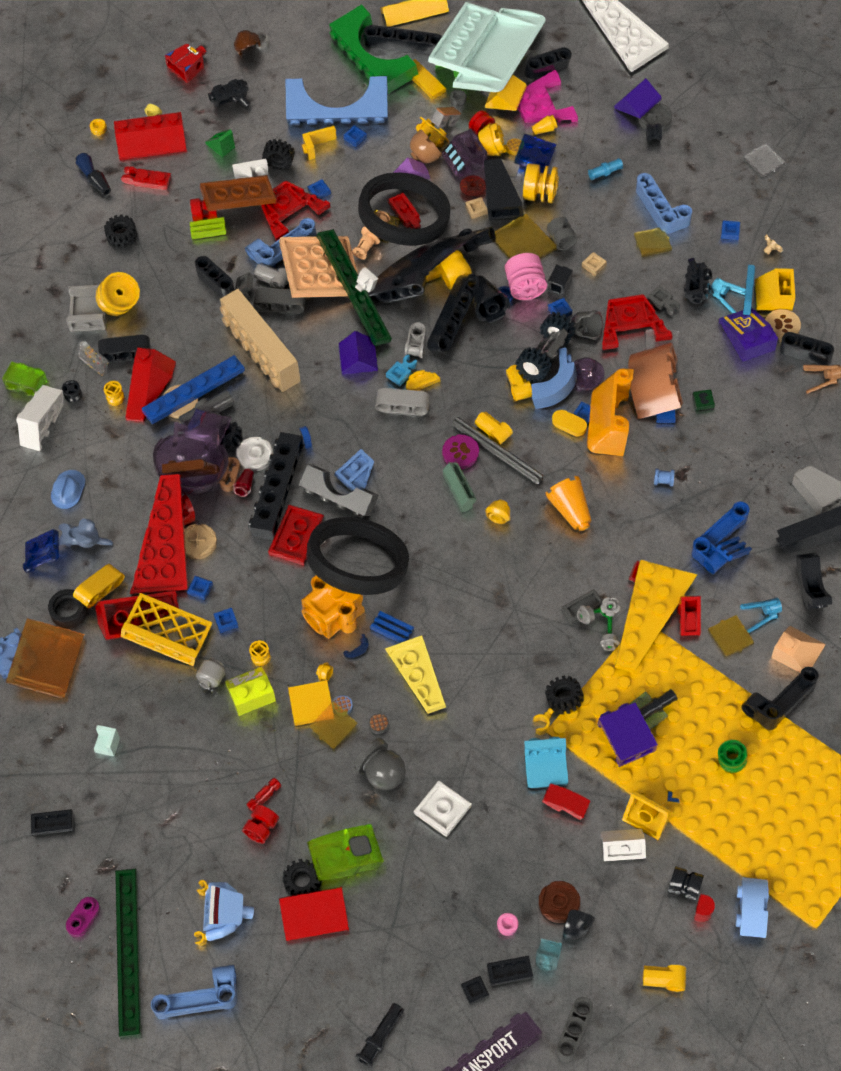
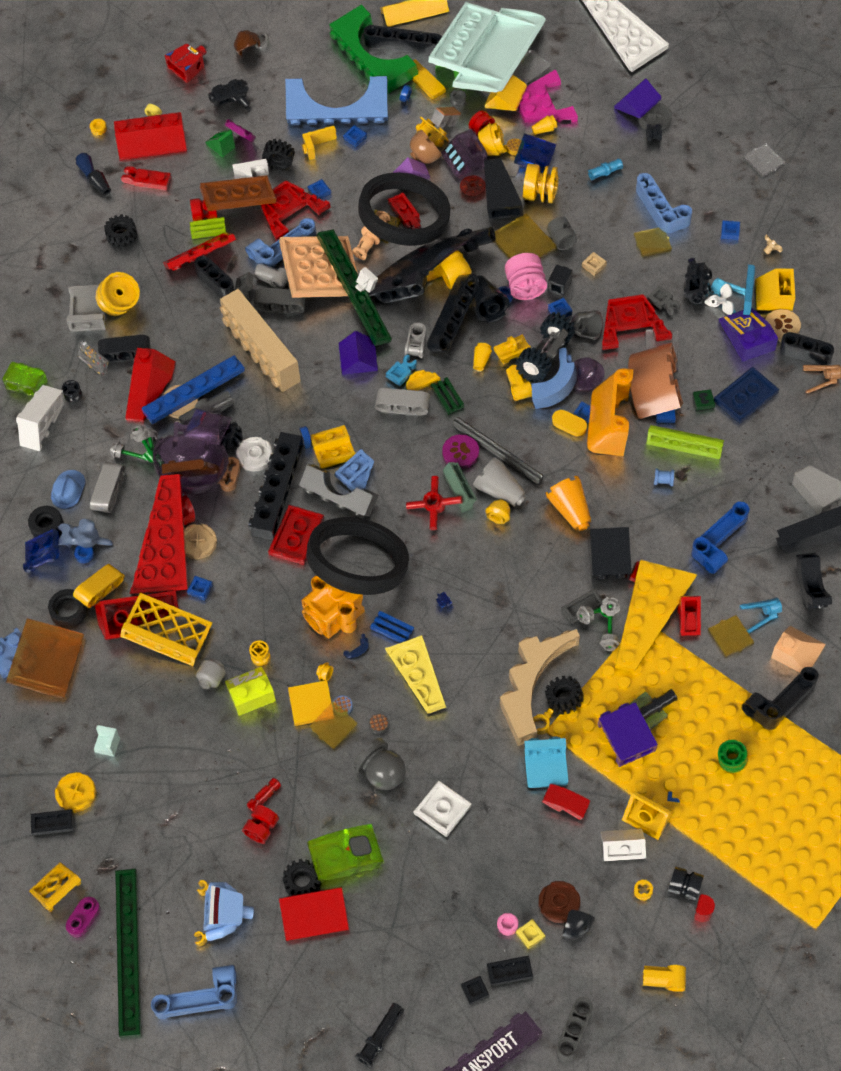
(43, 514): none -> black tyre
(43, 887): none -> yellow piece
(75, 792): none -> yellow tile
(83, 555): none -> blue tile
(107, 487): none -> light grey beam
(114, 393): yellow wheel -> none
(138, 433): none -> light grey plant
(201, 249): none -> red wing
(225, 620): blue tile -> none
(240, 130): none -> magenta tile
(243, 484): dark red cone -> none
(332, 446): none -> yellow slope
(405, 93): none -> blue tile
(436, 508): none -> red bar
(441, 384): none -> dark green tile
(443, 600): none -> clear blue plate
(476, 208): tan tile -> none
(481, 355): none -> yellow cone
(494, 429): yellow piece -> none
(500, 483): none -> light grey cone
(511, 348): none -> yellow hips
(530, 934): none -> light yellow tile
(536, 657): none -> tan arch
(541, 61): black beam -> none
(548, 955): clear light blue bracket -> none
(609, 552): none -> black slope
(642, 883): none -> yellow bush
(685, 442): none -> lime fence
(715, 300): none -> white plant
(732, 545): blue tile -> none
(746, 395): none -> dark blue tile
(753, 907): light blue brick -> none

